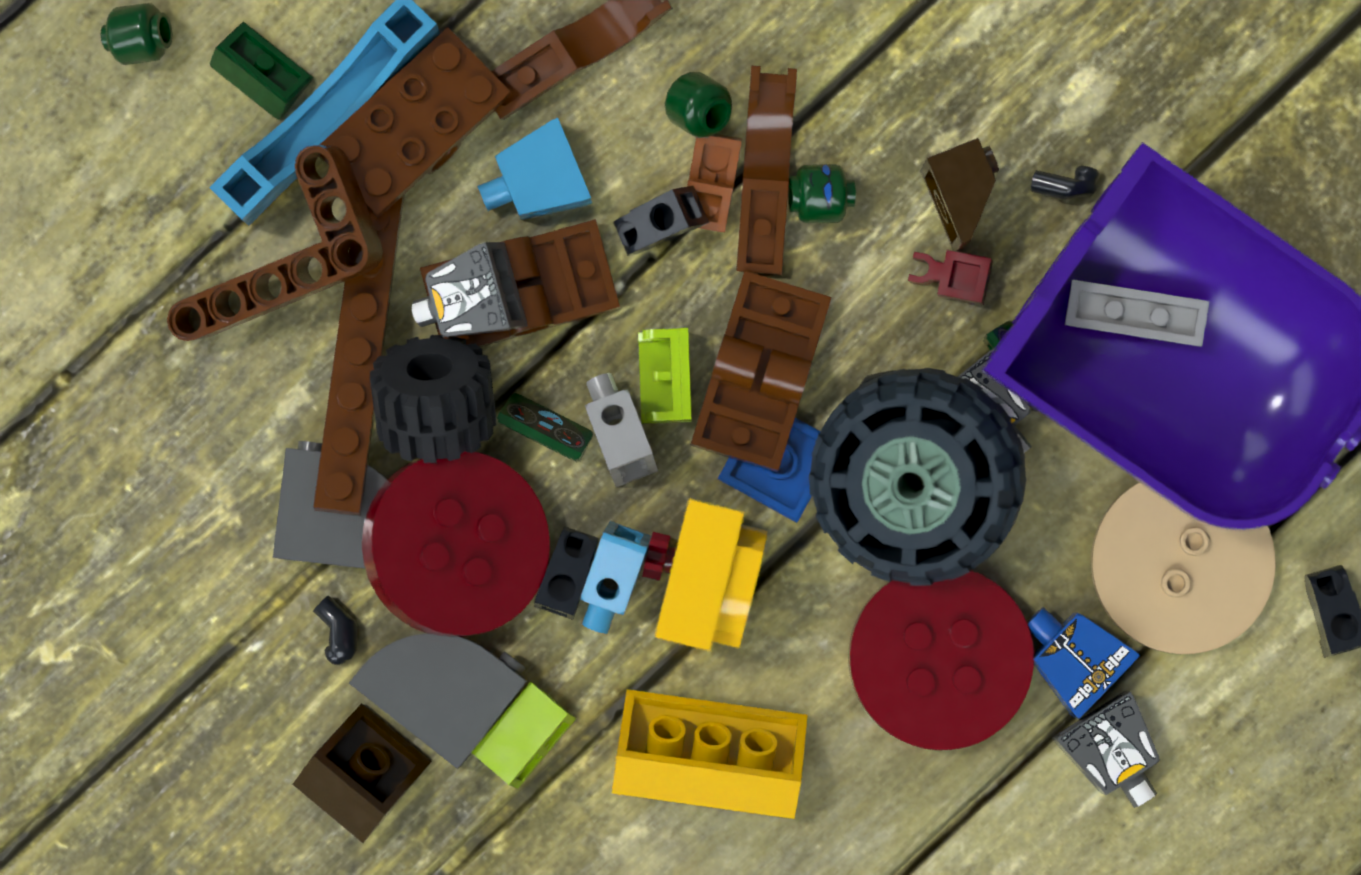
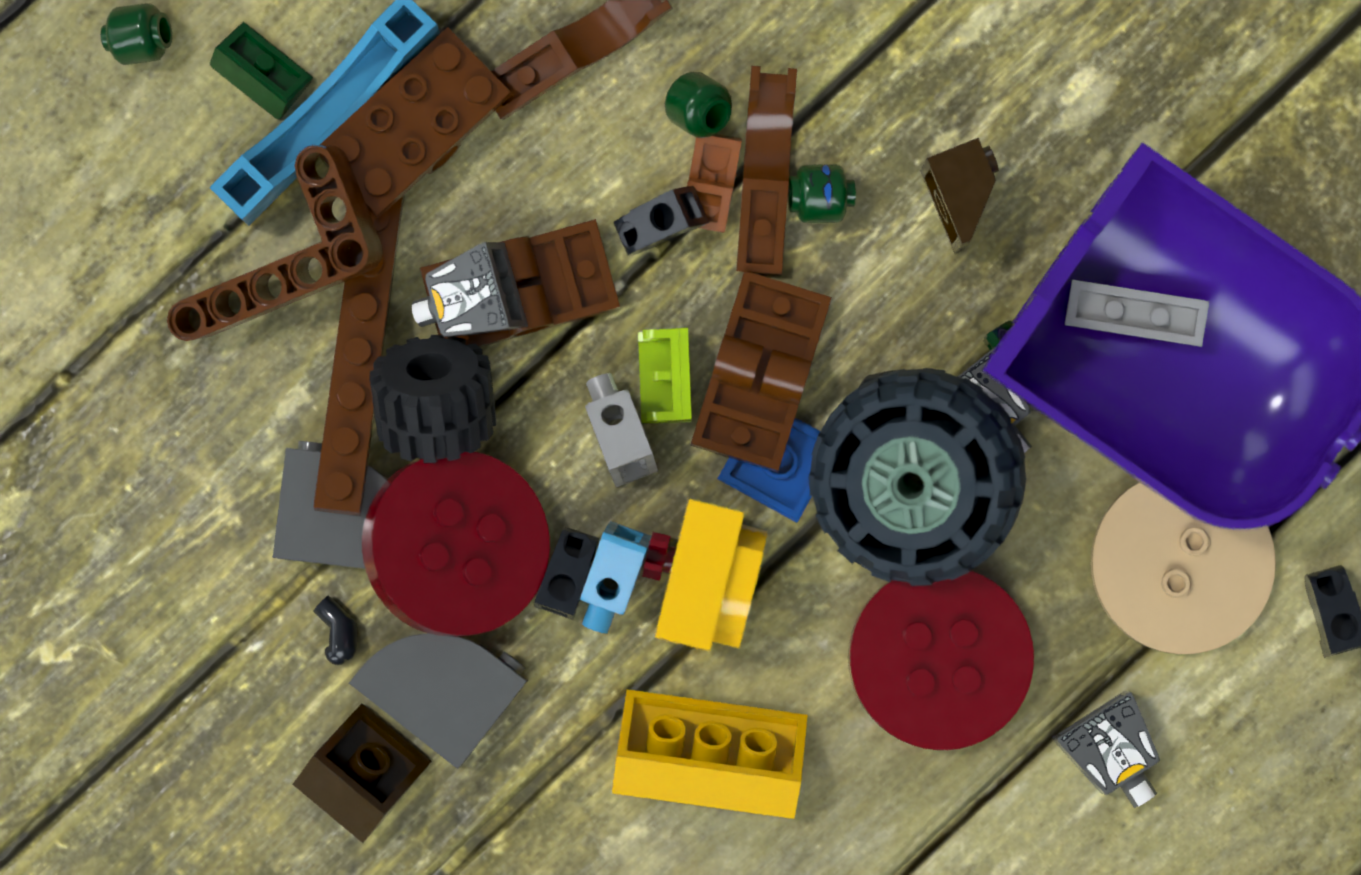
(523, 735): lime hinge -> none
(538, 175): dark azure torso -> none
(545, 427): slope -> none
(959, 278): dark red plate -> none
(1065, 187): black arm -> none
(1078, 659): blue torso -> none

